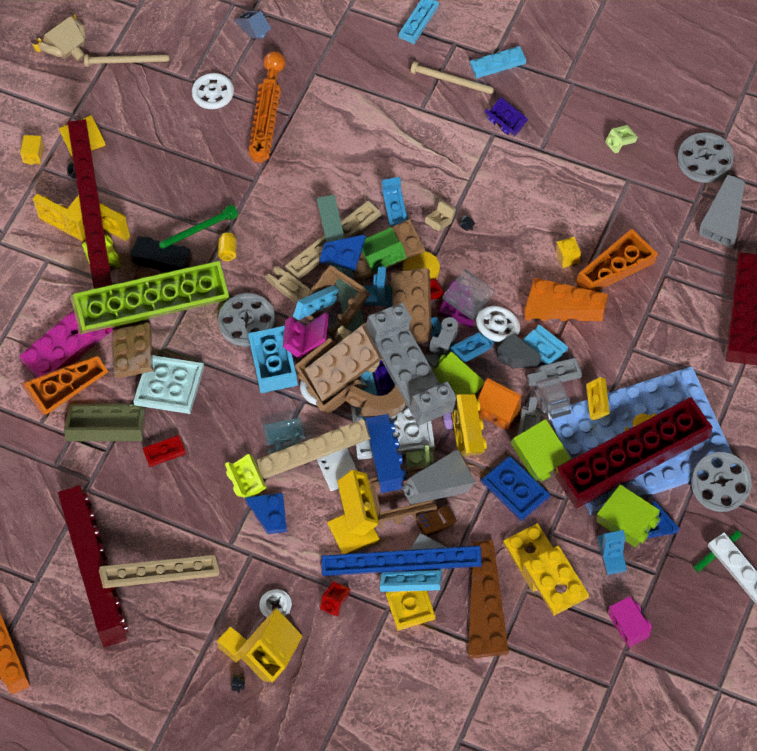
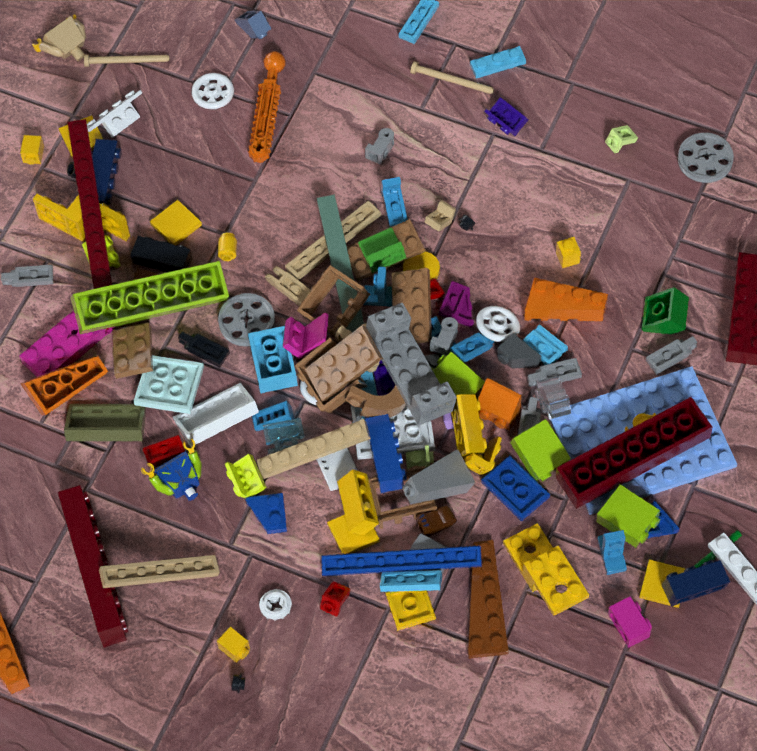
(29, 276): none -> light grey hinge
(105, 166): none -> dark blue brick
(119, 117): none -> white bracket
(175, 223): none -> yellow tile
(178, 475): none -> torso
(204, 348): none -> black hinge
(216, 414): none -> white slope
(228, 213): green piece -> none
(270, 647): yellow slope -> none
(272, 410): none -> dark azure slope
(315, 302): medium azure plate -> none
(343, 252): blue wing -> none
(381, 147): none -> light grey leg
(468, 294): clear plate -> none
(484, 464): none -> yellow bracket
(597, 398): yellow plate -> none
(617, 262): orange wedge -> none
(654, 577): none -> yellow tile
(665, 312): none -> green slope
(671, 354): none -> light grey hinge
(695, 582): none -> dark blue brick
(716, 489): light grey wedge -> none
(723, 215): light grey slope -> none

